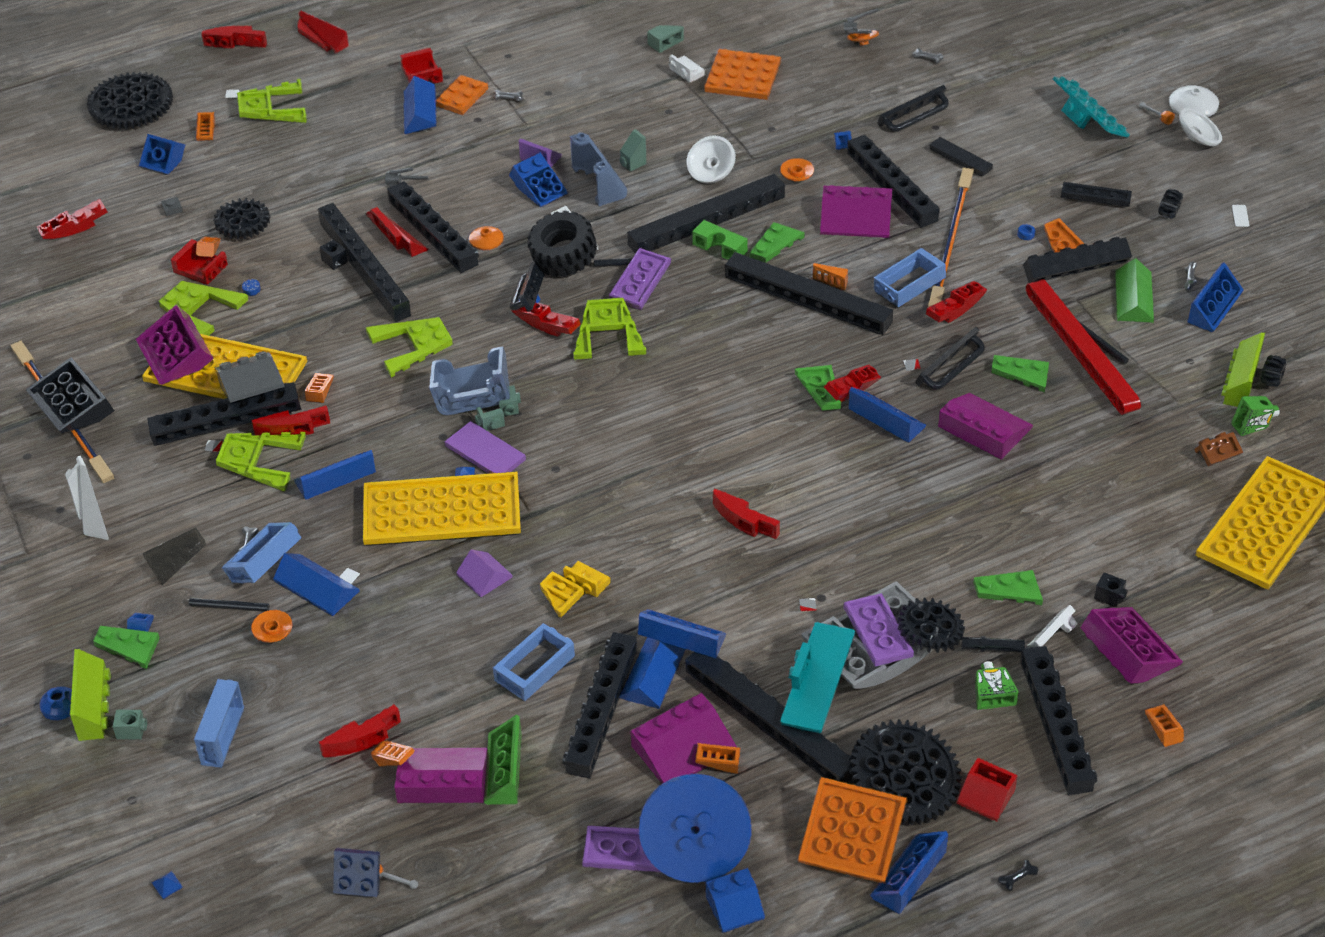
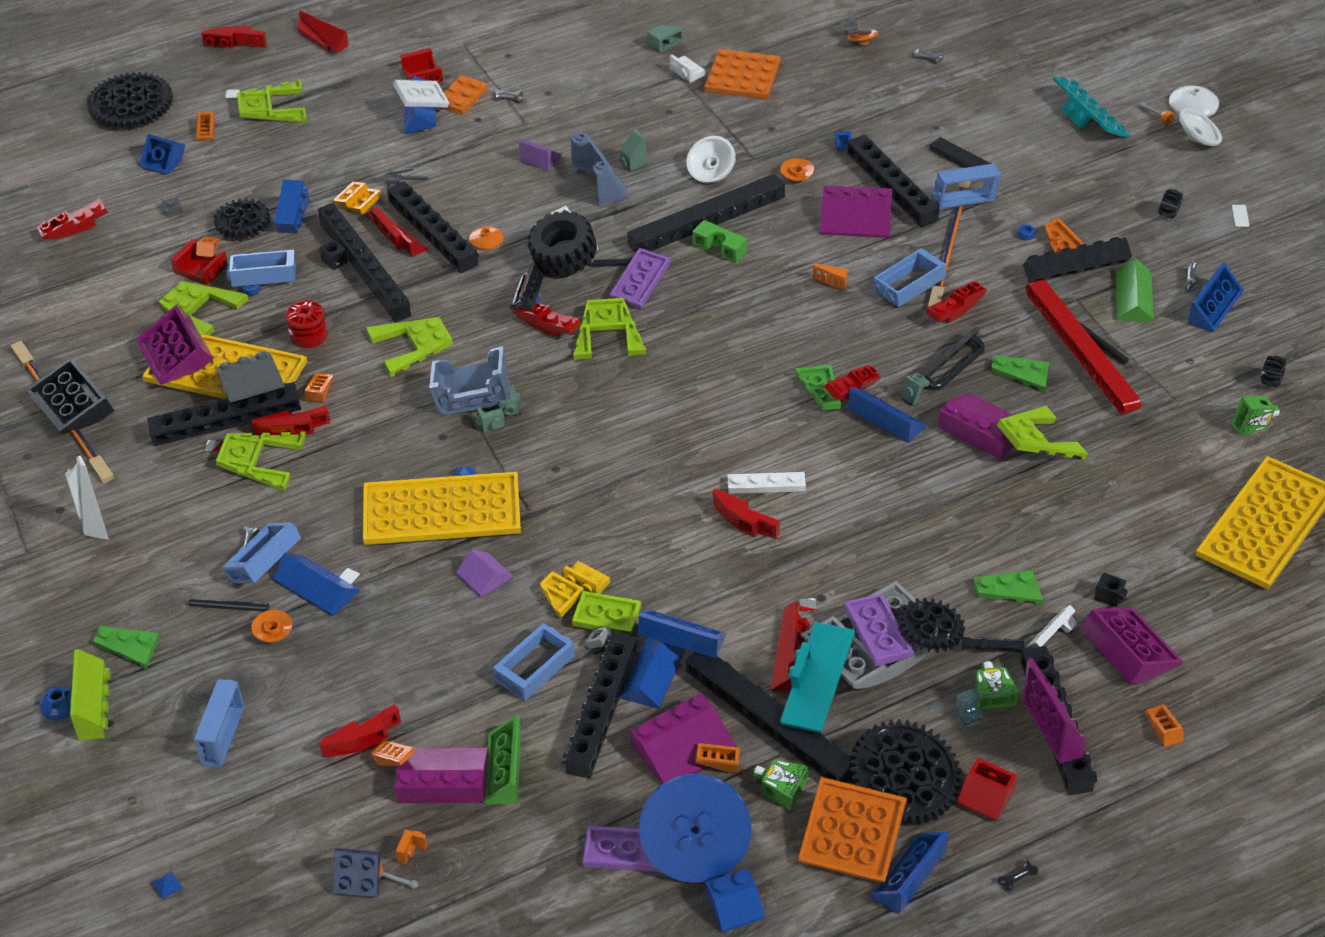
(129, 724): sand green brick -> none
(140, 622): blue slope -> none
(174, 554): clear smoke wing -> none
(262, 268): none -> medium blue window
(291, 206): none -> blue wedge
(306, 324): none -> red wheel
(336, 475): blue slope -> none
(357, 198): none -> light orange slope
(407, 845): none -> orange bracket
(420, 93): none -> white tile
(484, 449): medium lavender tile -> none
(537, 180): blue slope -> none
(598, 637): none -> light grey plate
(605, 610): none -> lime plate
(766, 482): none -> white plate
(775, 240): bright green wing -> none
(782, 781): none -> bright green torso
(789, 641): none -> red wedge
(809, 293): black brick -> none
(887, 117): black piece -> none
(912, 364): light grey sticker -> none
(912, 387): none -> sand green bracket
(966, 197): none -> medium blue window
(967, 706): none -> clear light blue bracket
(1026, 437): none -> lime wing
(1052, 715): none -> magenta slope
(1096, 194): black plate -> none
(1219, 449): dark orange bracket -> none
(1242, 370): lime slope -> none

